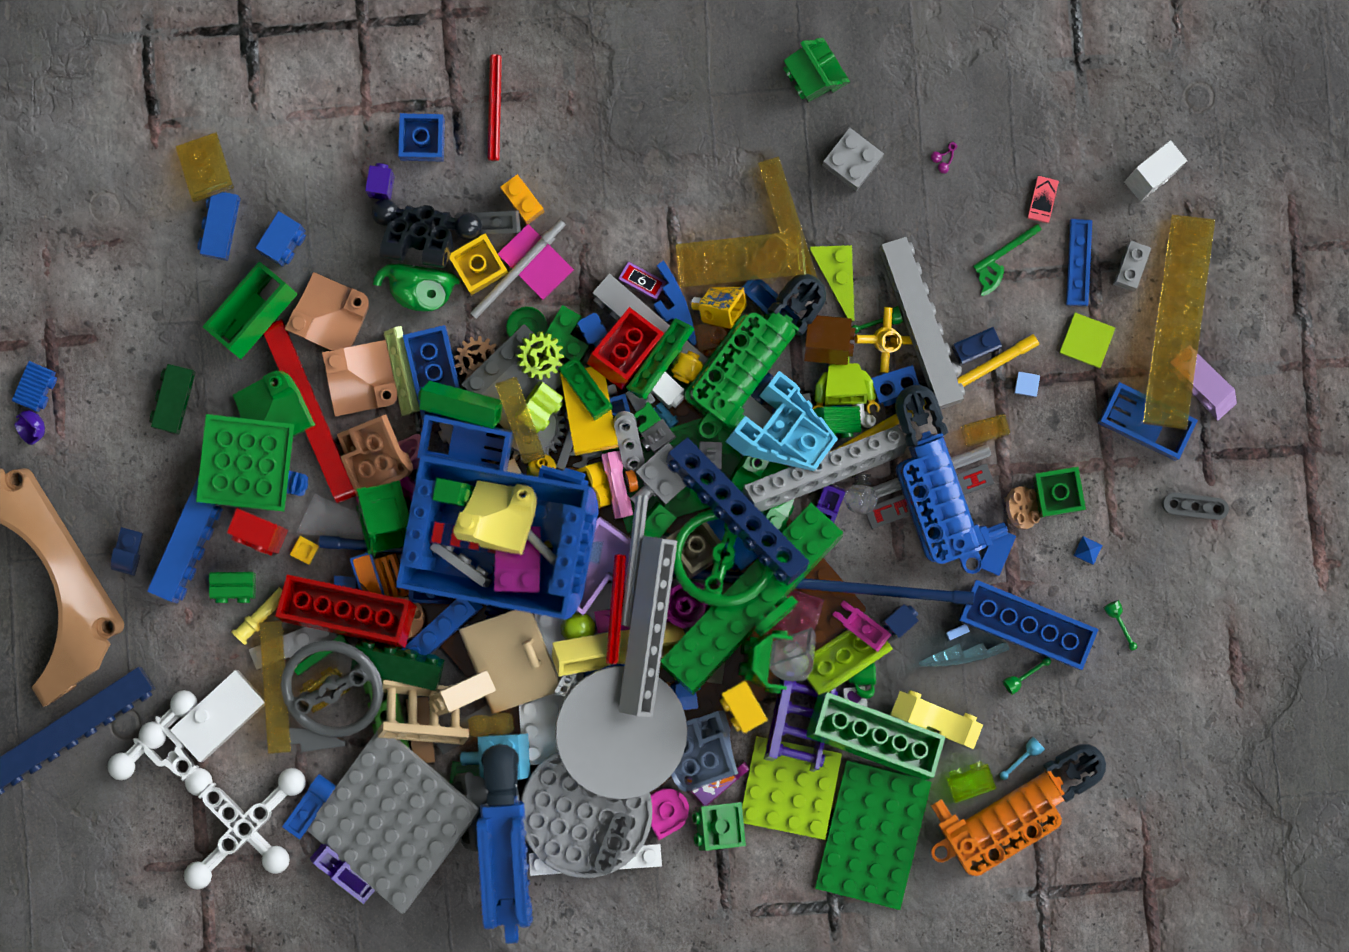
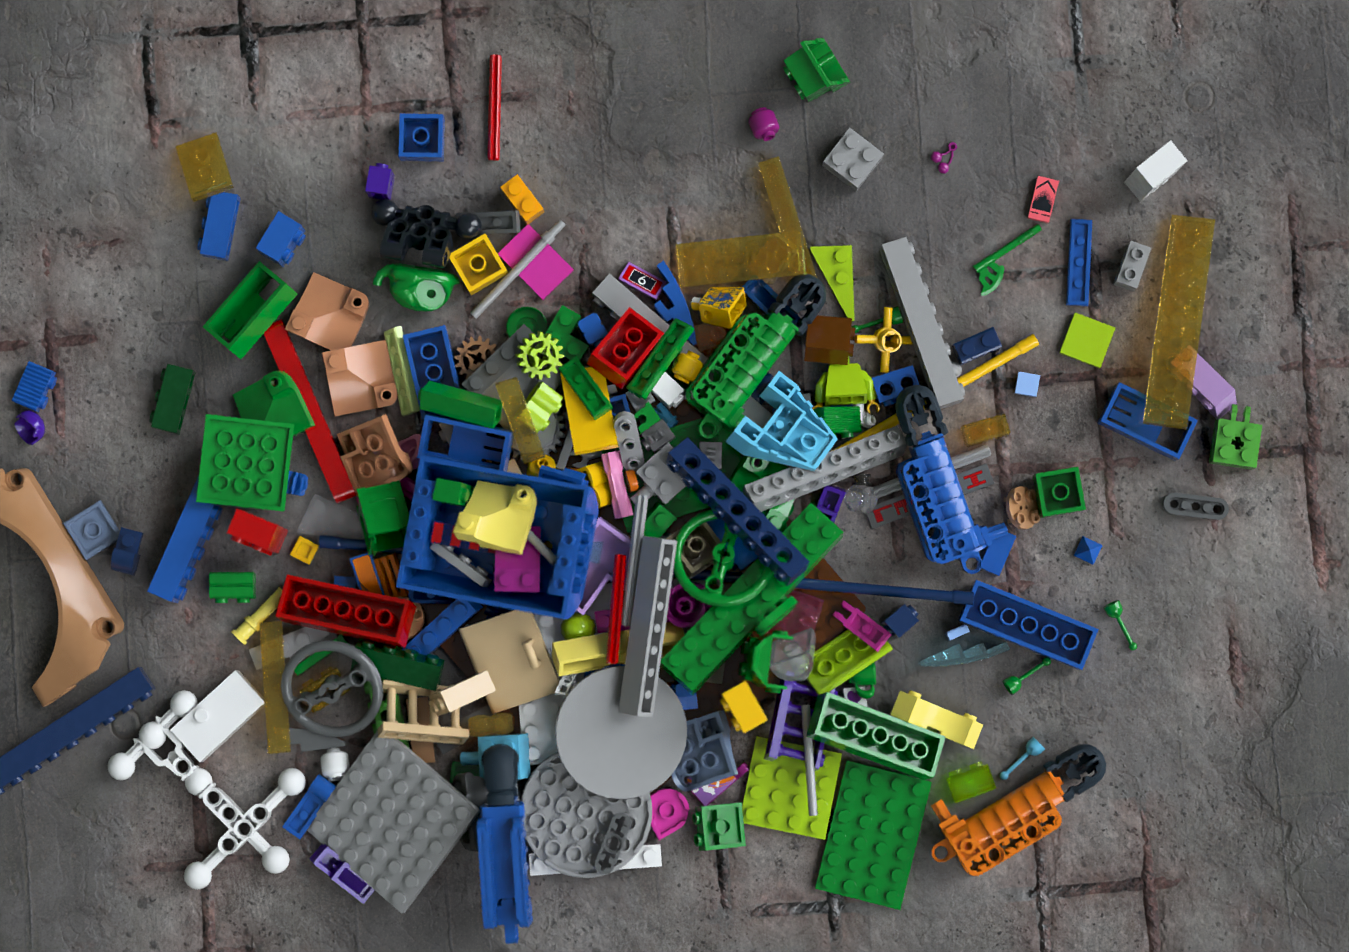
(93, 530): none -> sand blue plate
(334, 764): none -> white head
(763, 124): none -> magenta head
(809, 762): none -> light grey piece
(1245, 433): none -> bright green hinge

